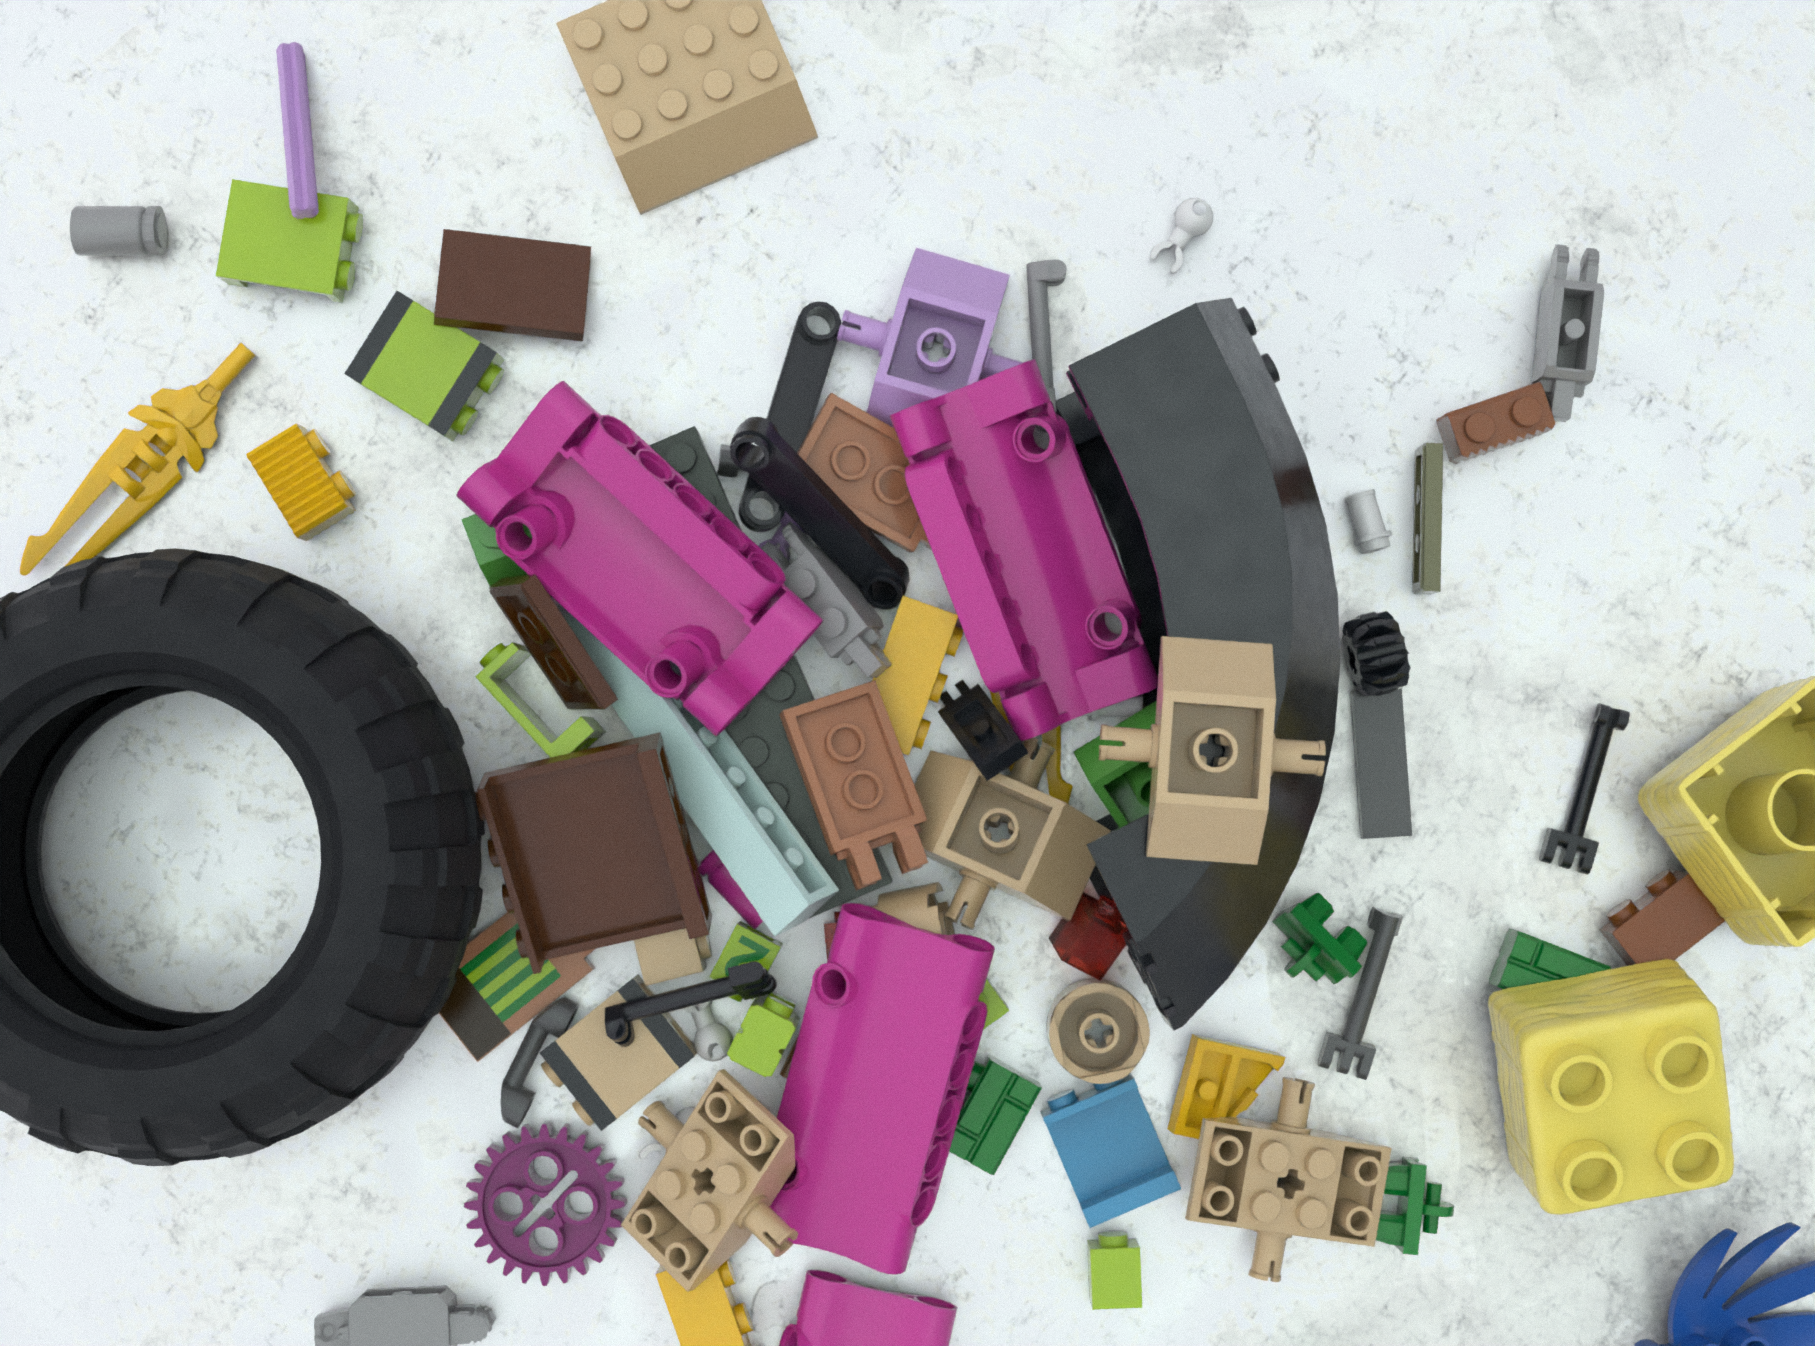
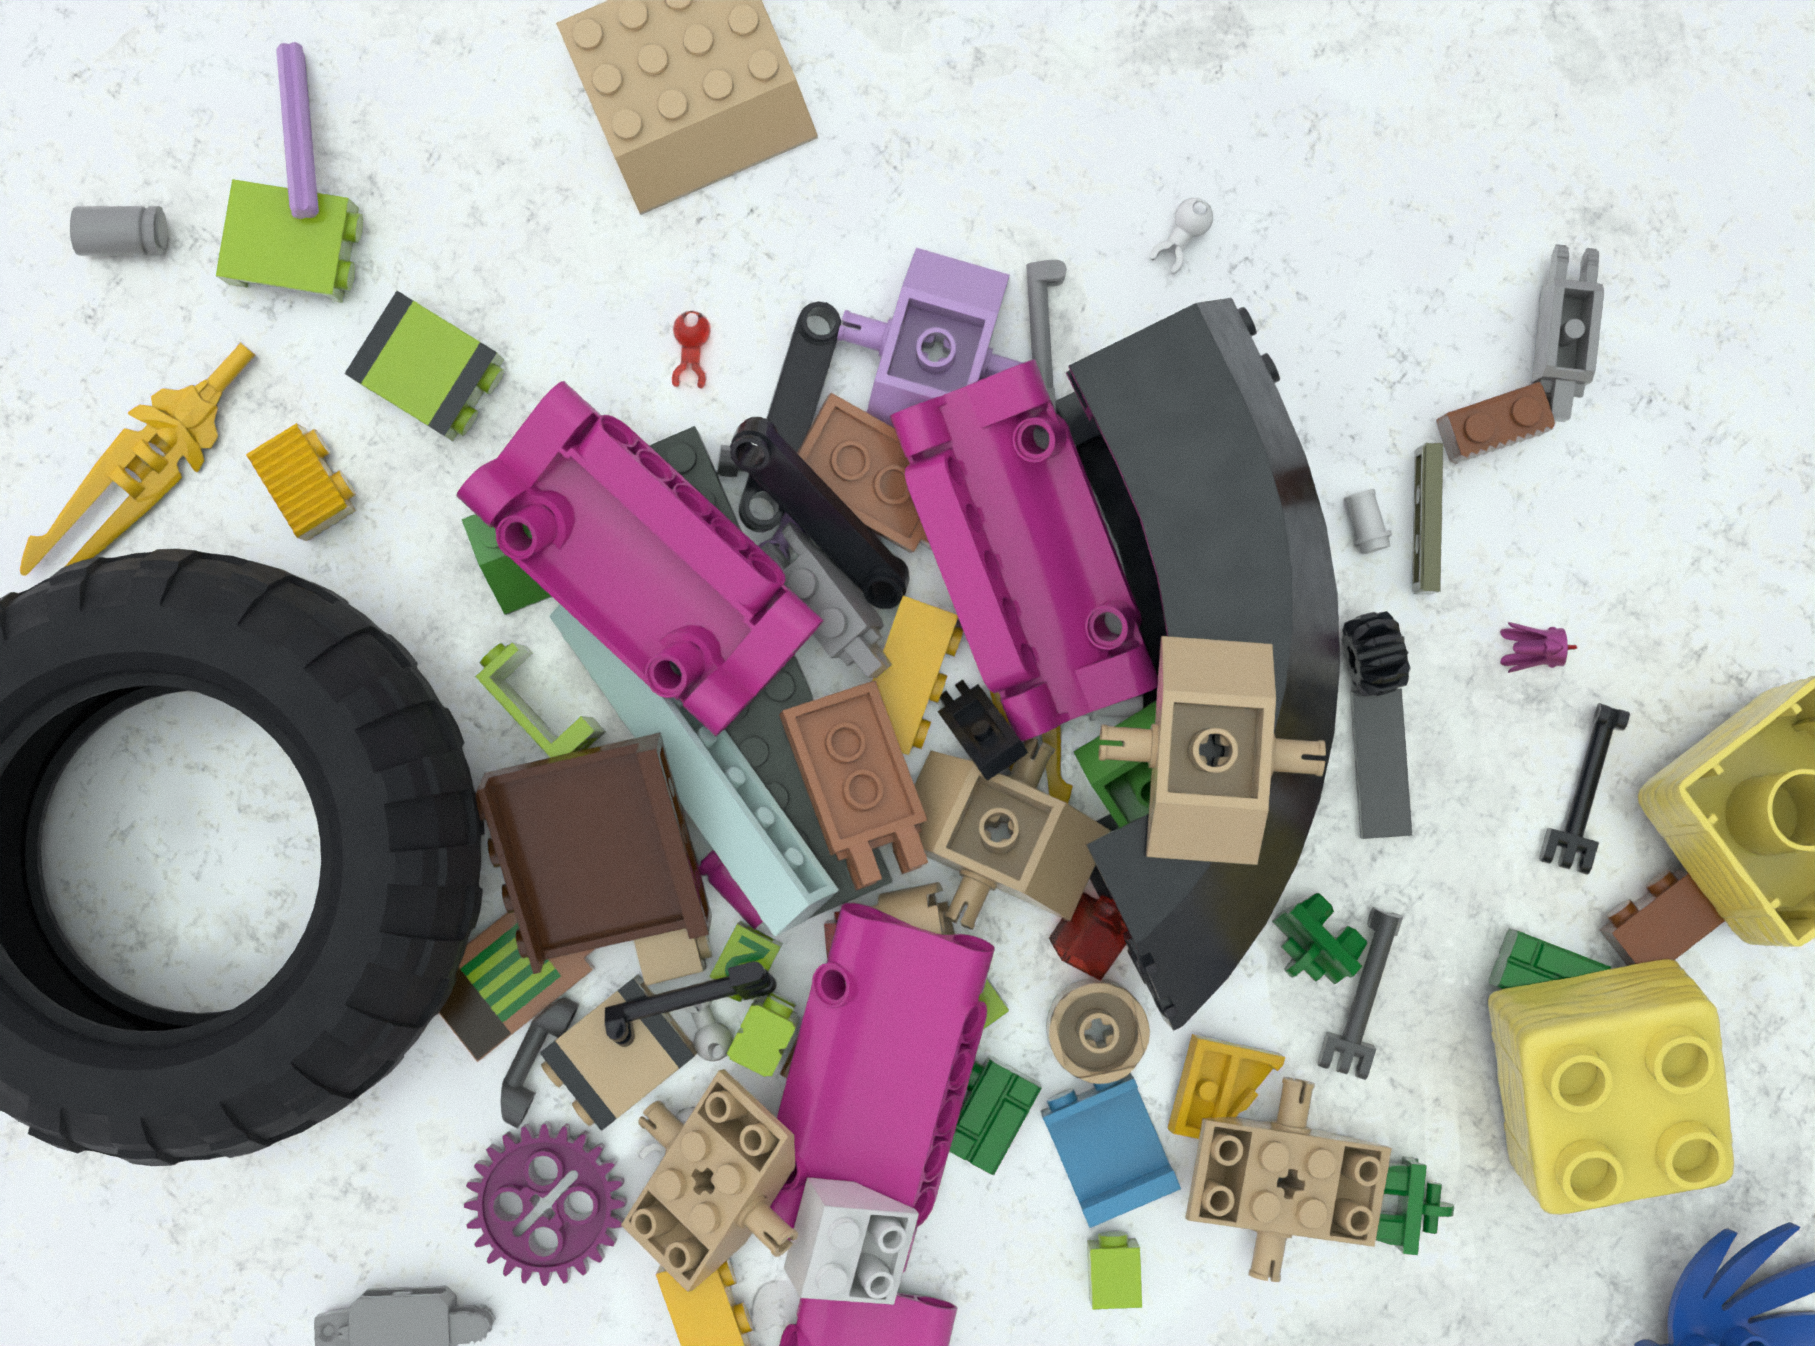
(512, 285): reddish brown tile -> none
(552, 643): reddish brown tile -> none
(691, 341): none -> clear red arm
(849, 1243): none -> white slope
(1536, 647): none -> flat silver piece

